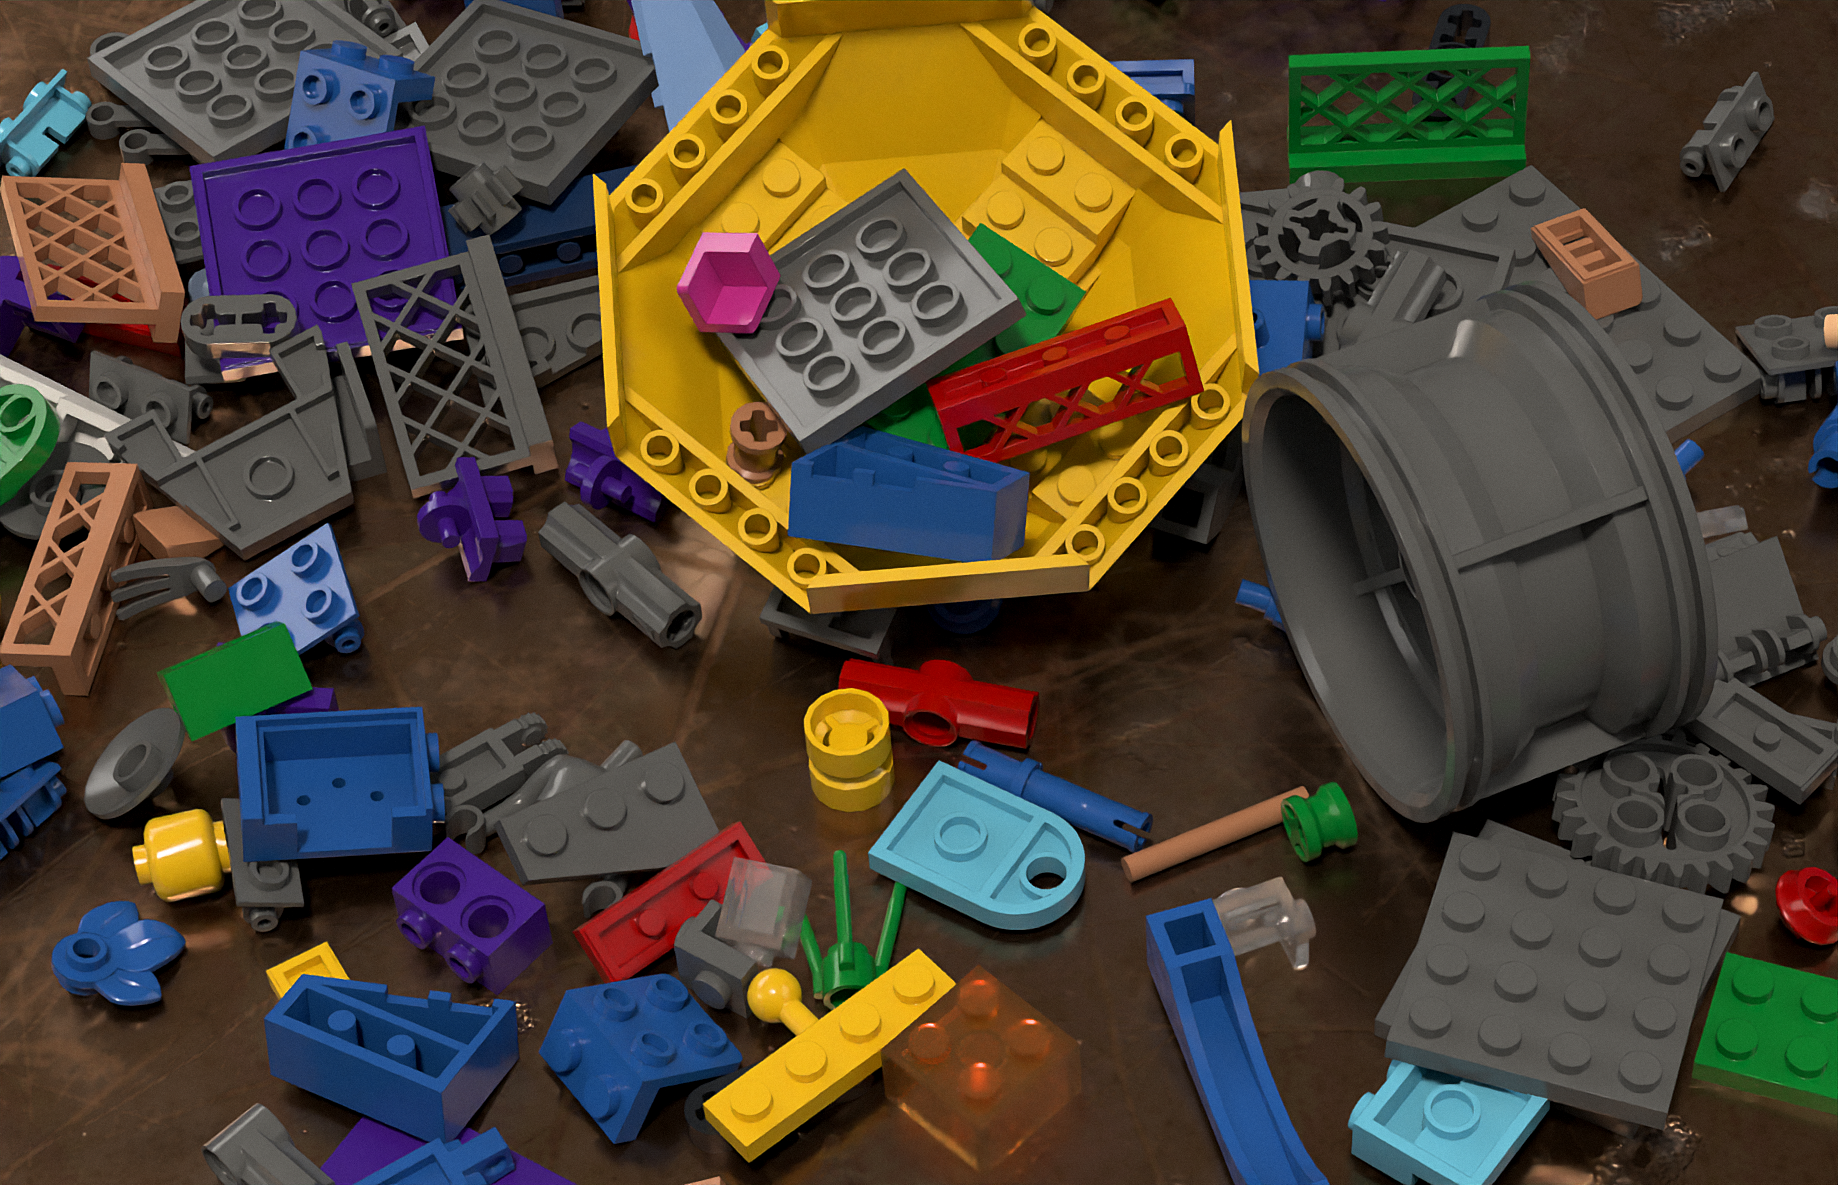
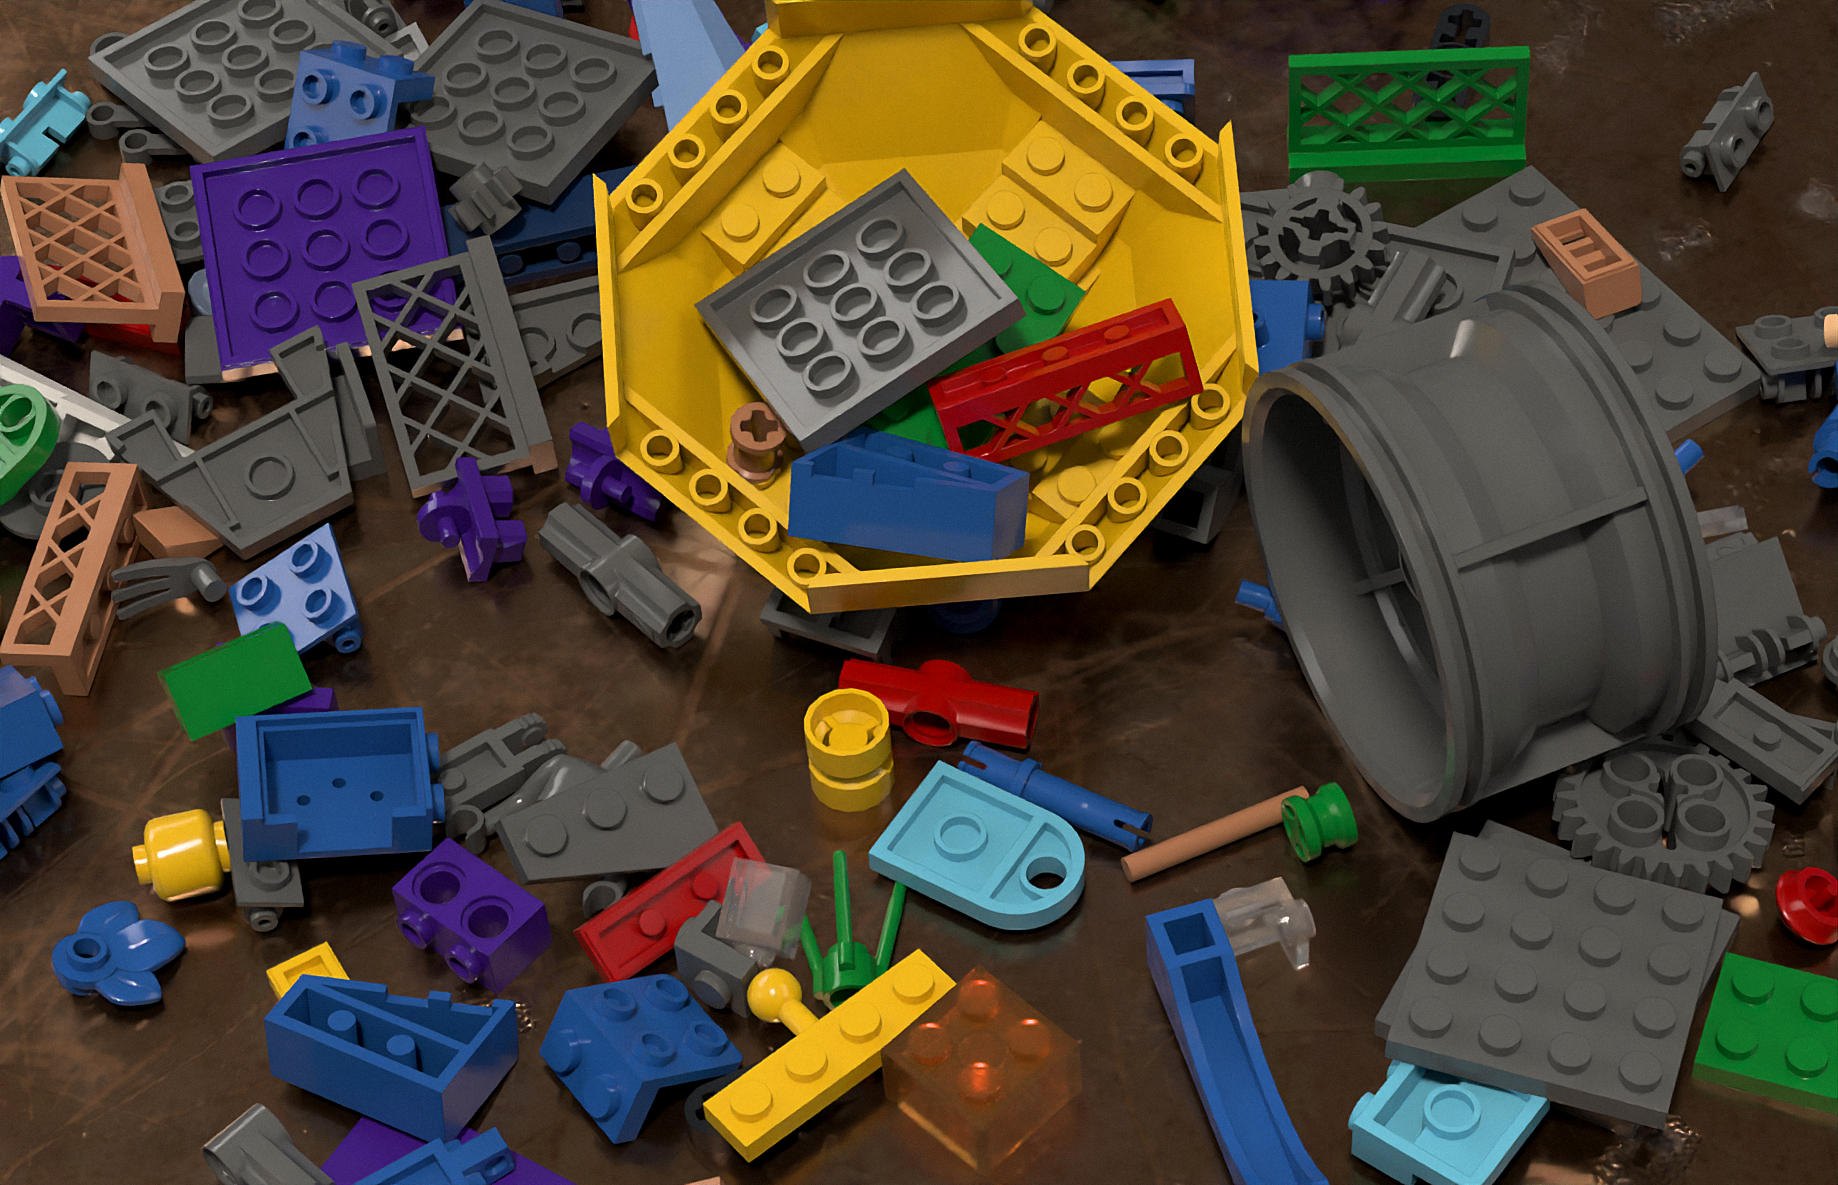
(135, 764): dark grey dish -> none
(240, 325): dark grey beam -> none
(728, 282): dark pink panel -> none

